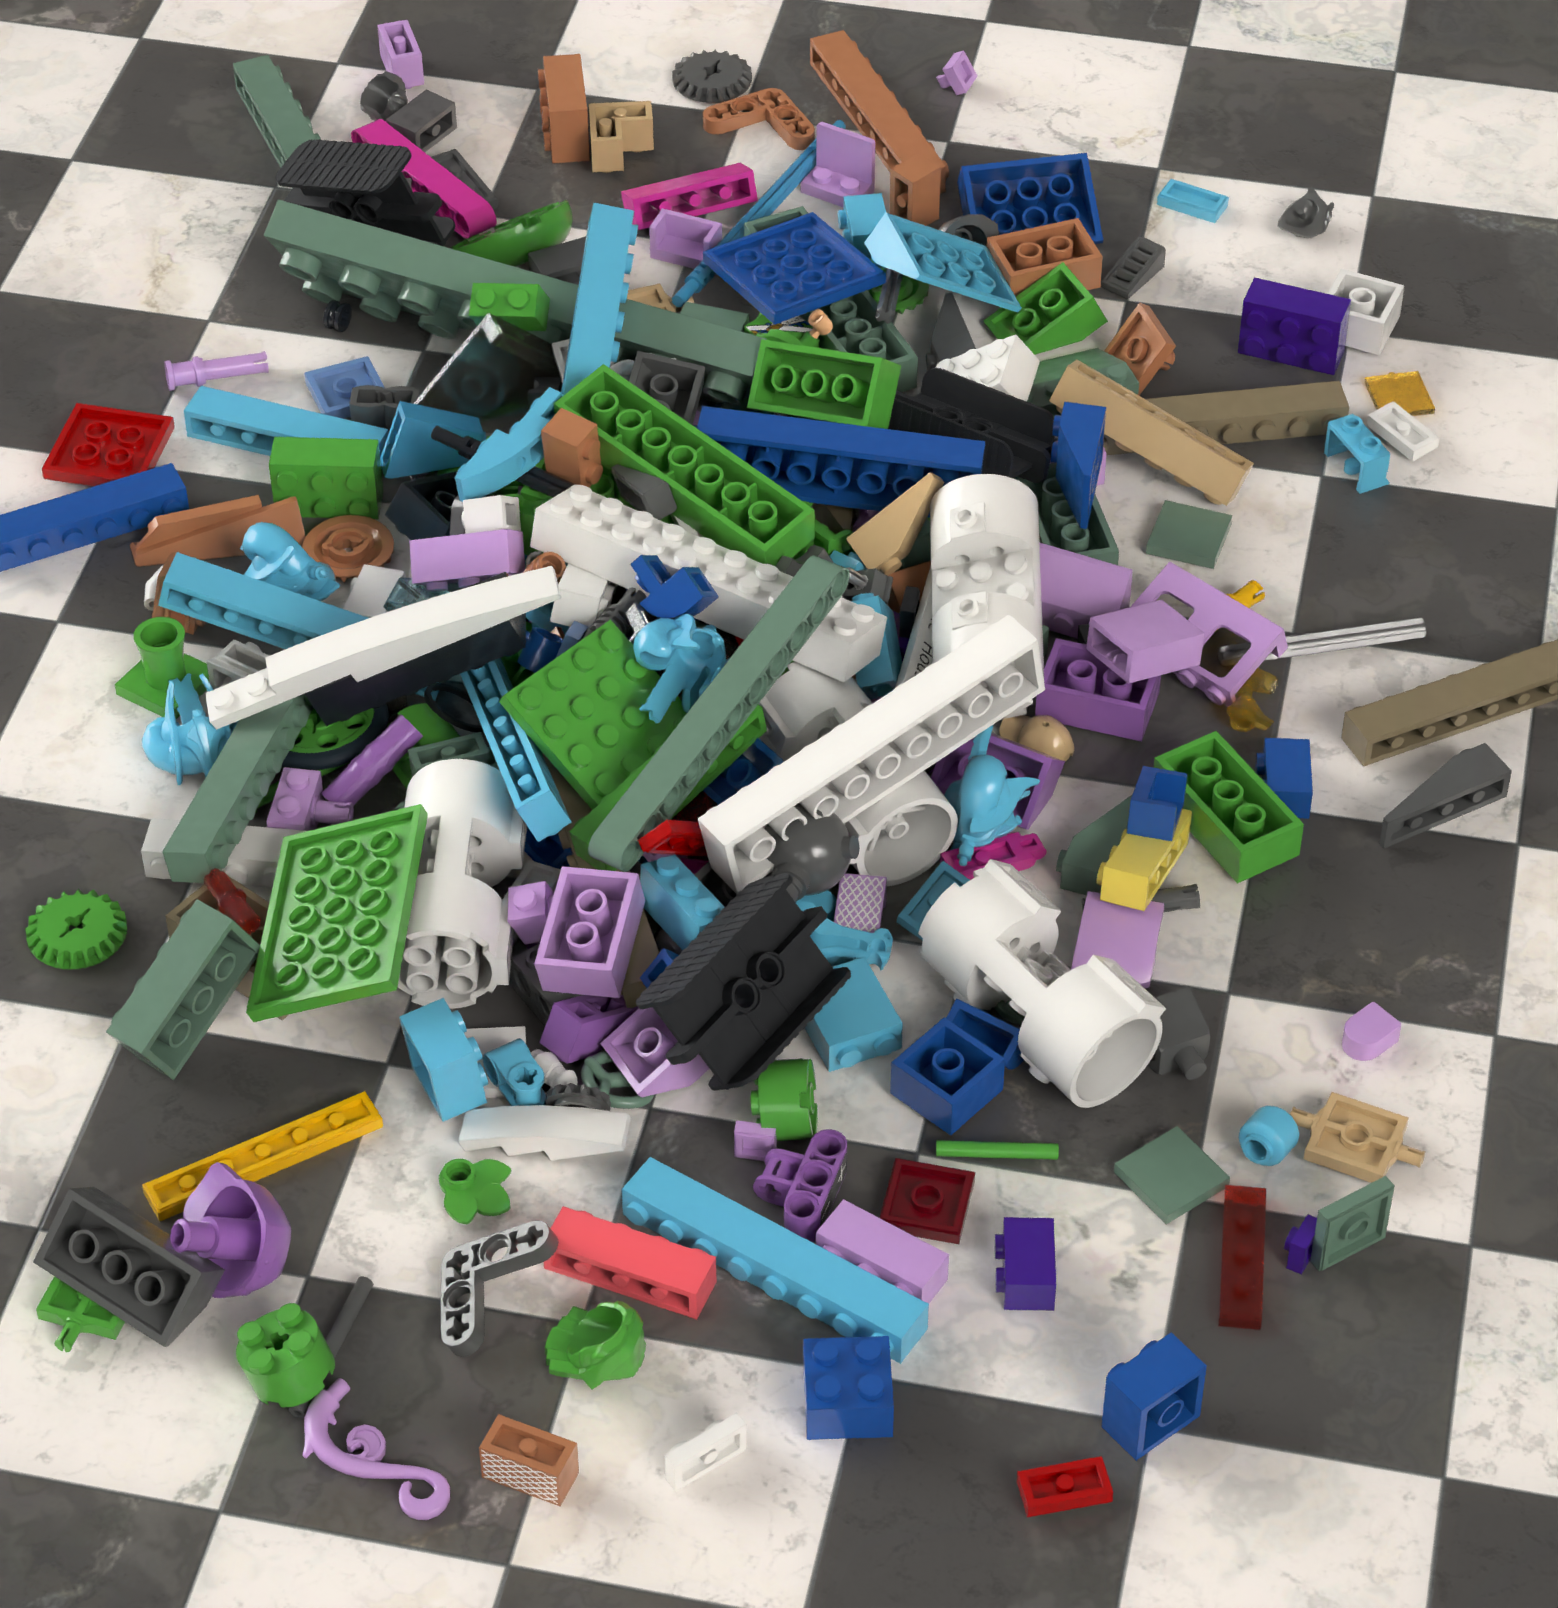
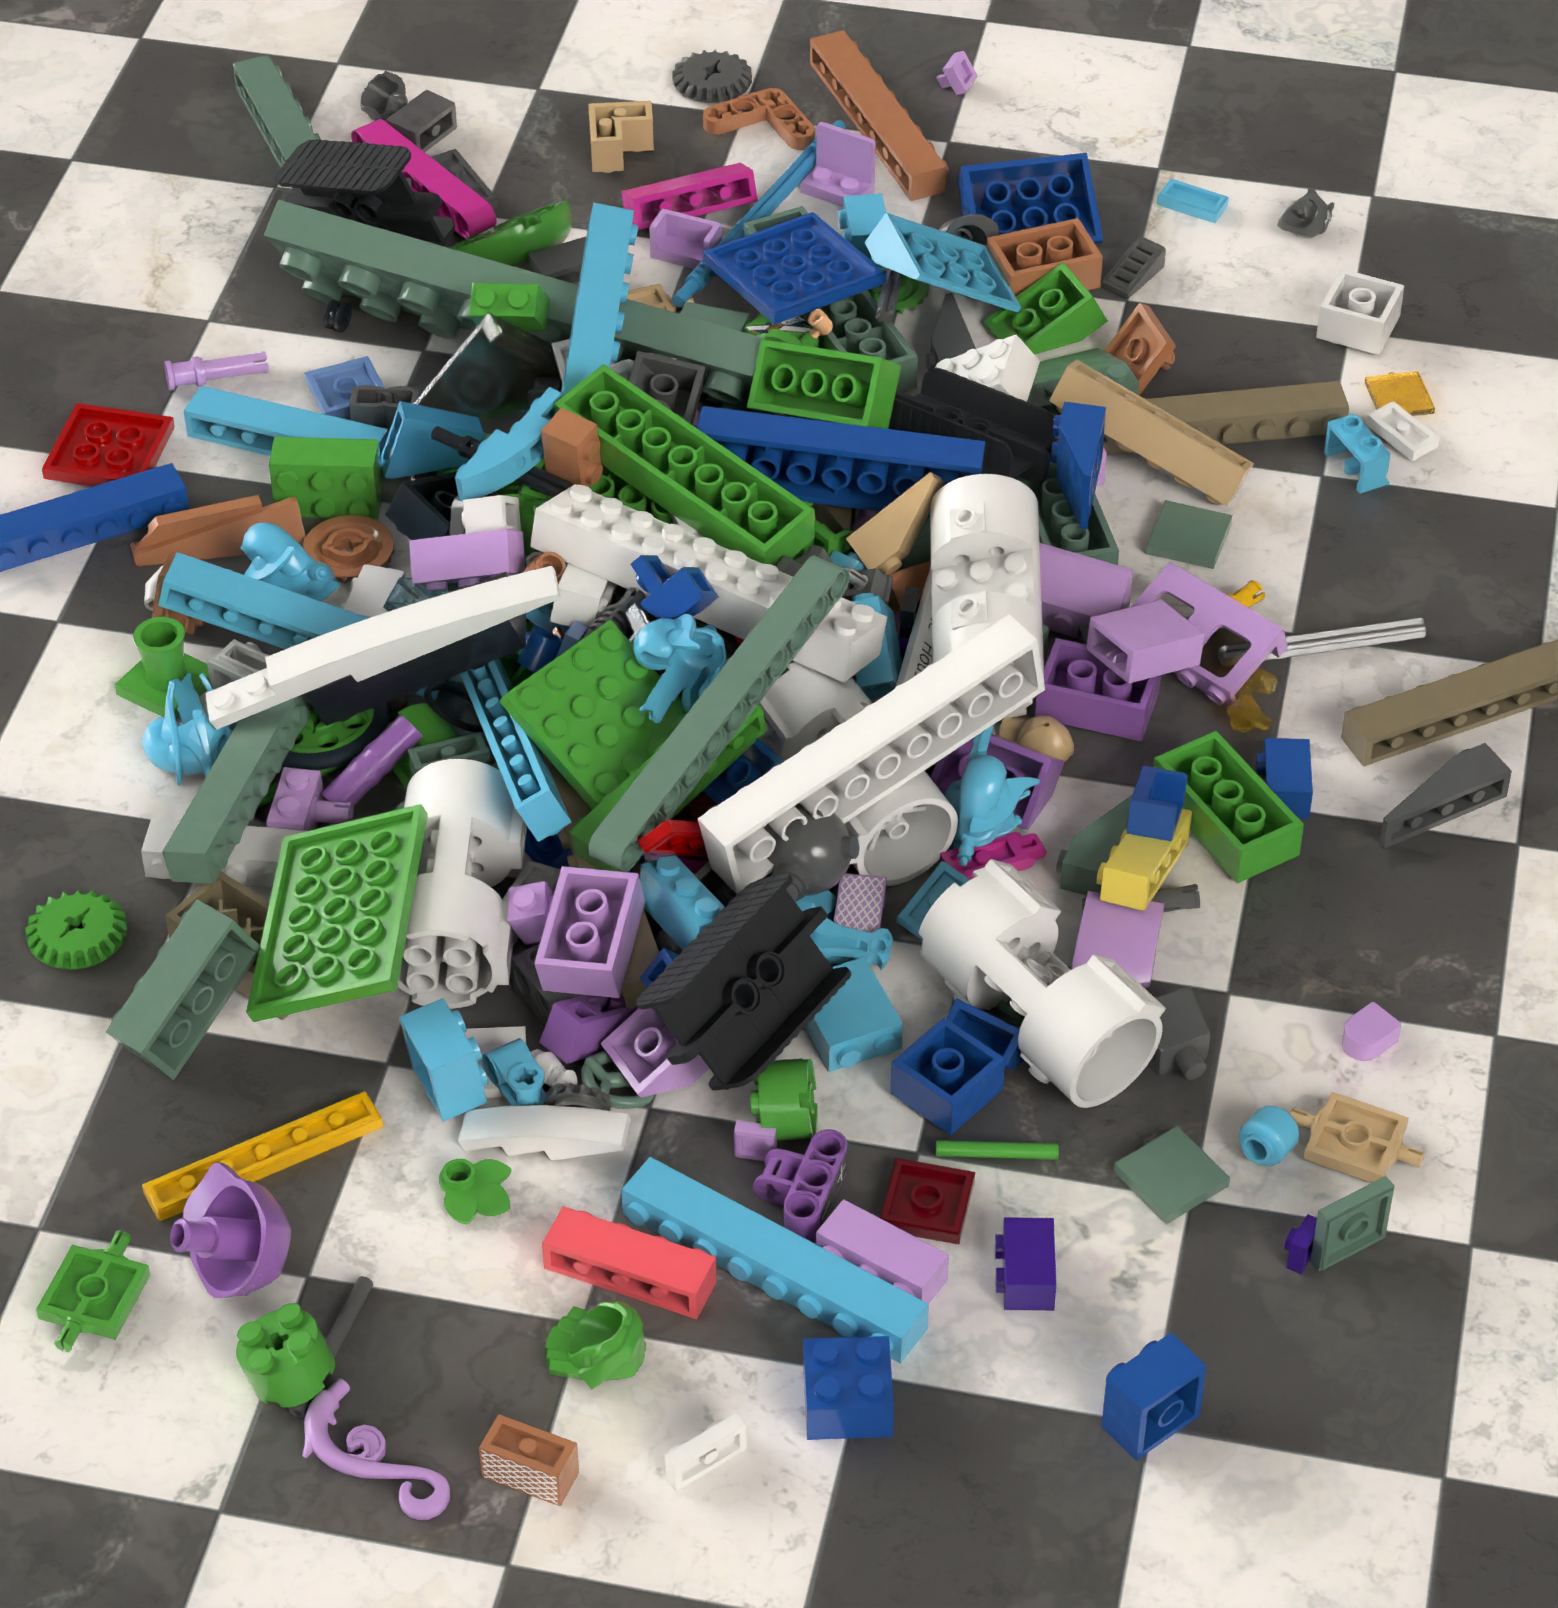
(126, 1265): dark grey slope -> none
(232, 900): clear red axle -> none
(401, 52): lavender brick -> none
(527, 1246): dark grey beam -> none
(564, 108): nougat brick -> none
(644, 491): dark grey slope -> none
(915, 190): nougat brick -> none
(1064, 1486): red plate -> none
(1242, 1257): clear red tile -> none
(1294, 326): dark purple brick -> none

